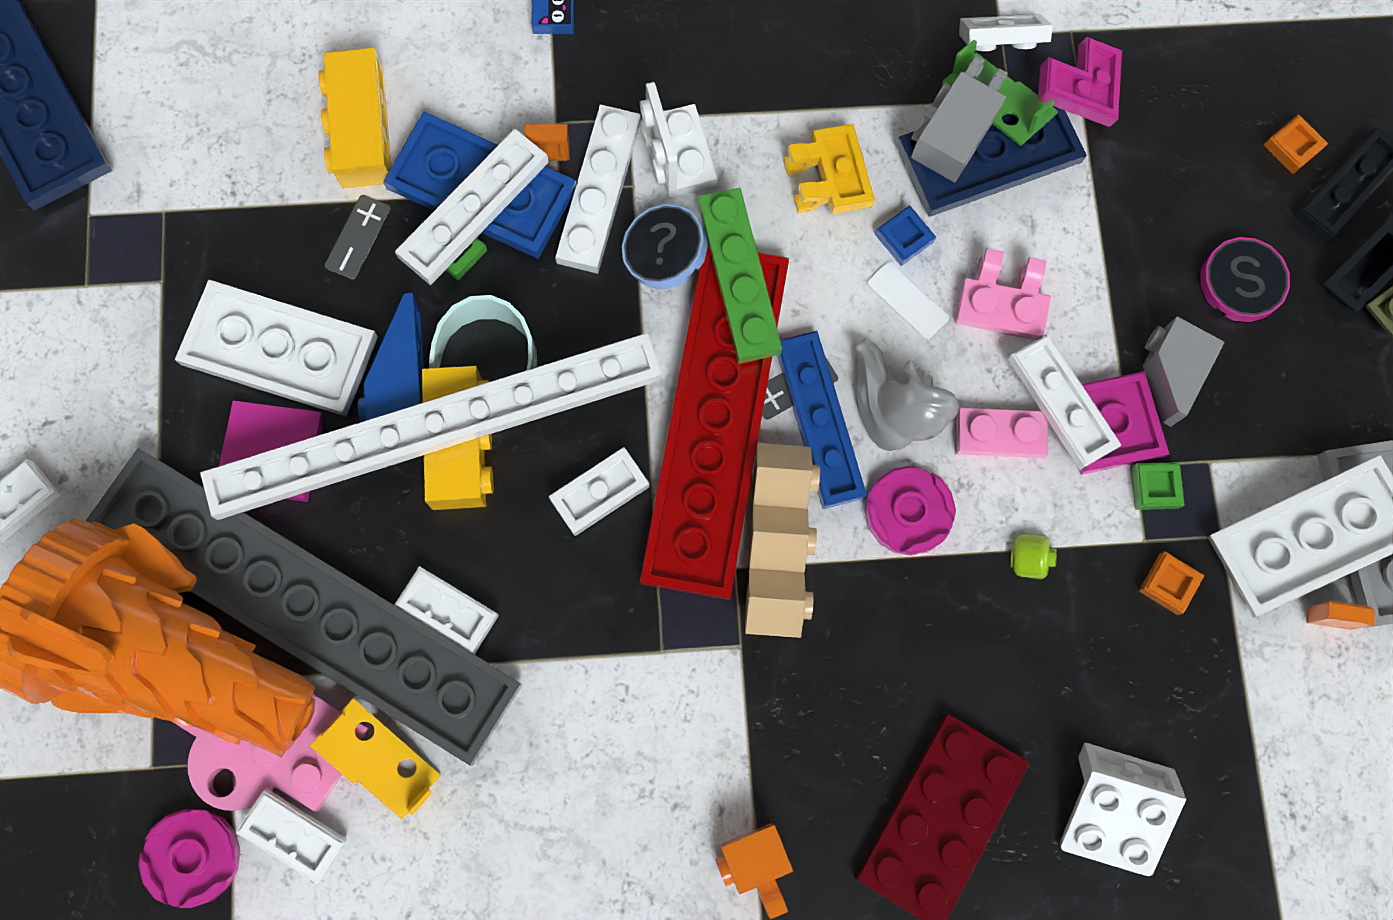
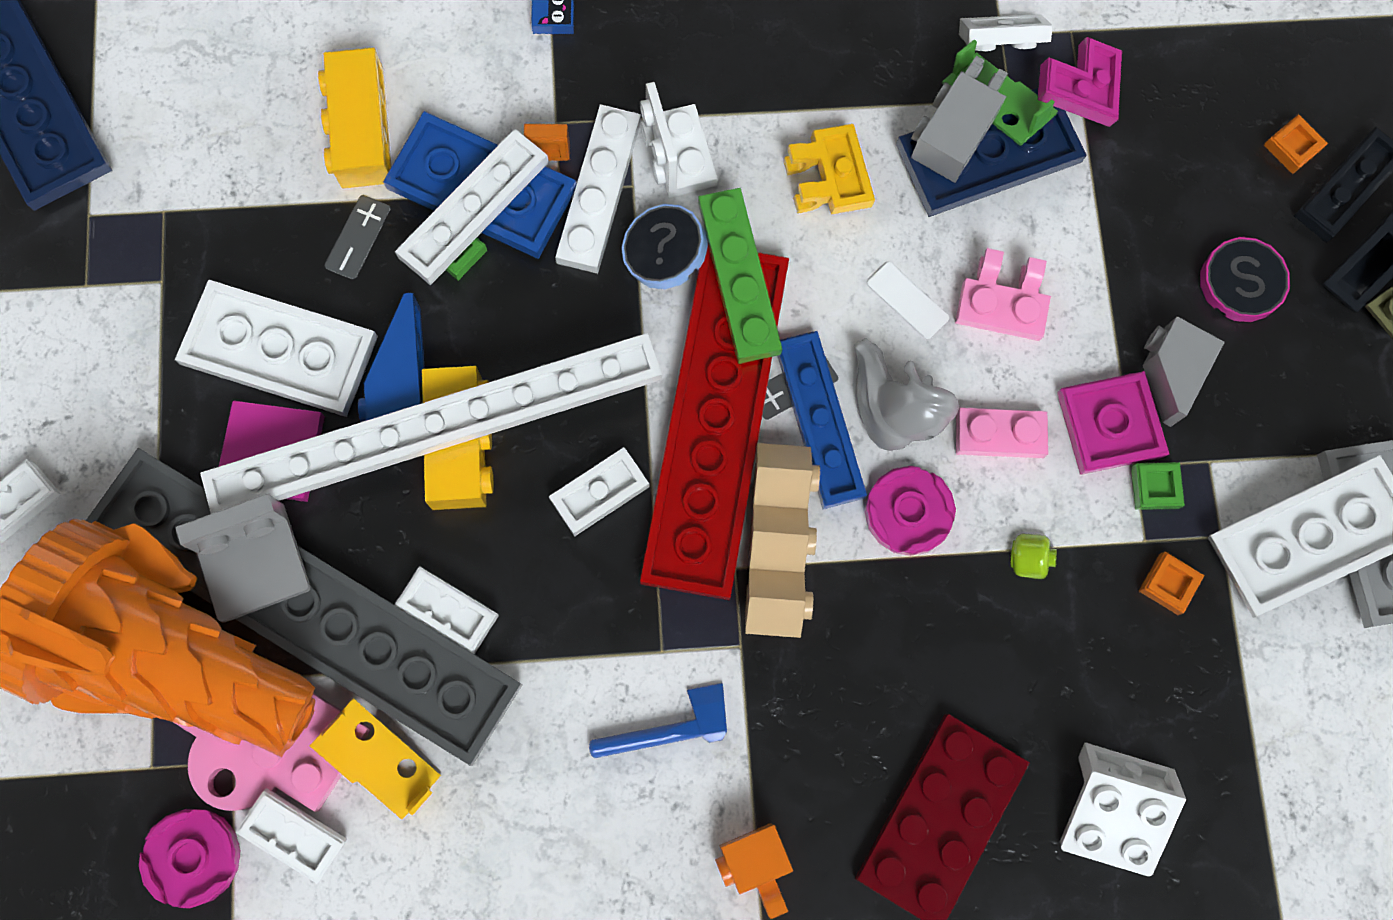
(247, 556): none -> light grey bracket
(473, 309): light aqua piece -> none
(709, 724): none -> blue piece
(905, 235): blue tile -> none
(1064, 401): white tile -> none
(1341, 615): orange tile -> none

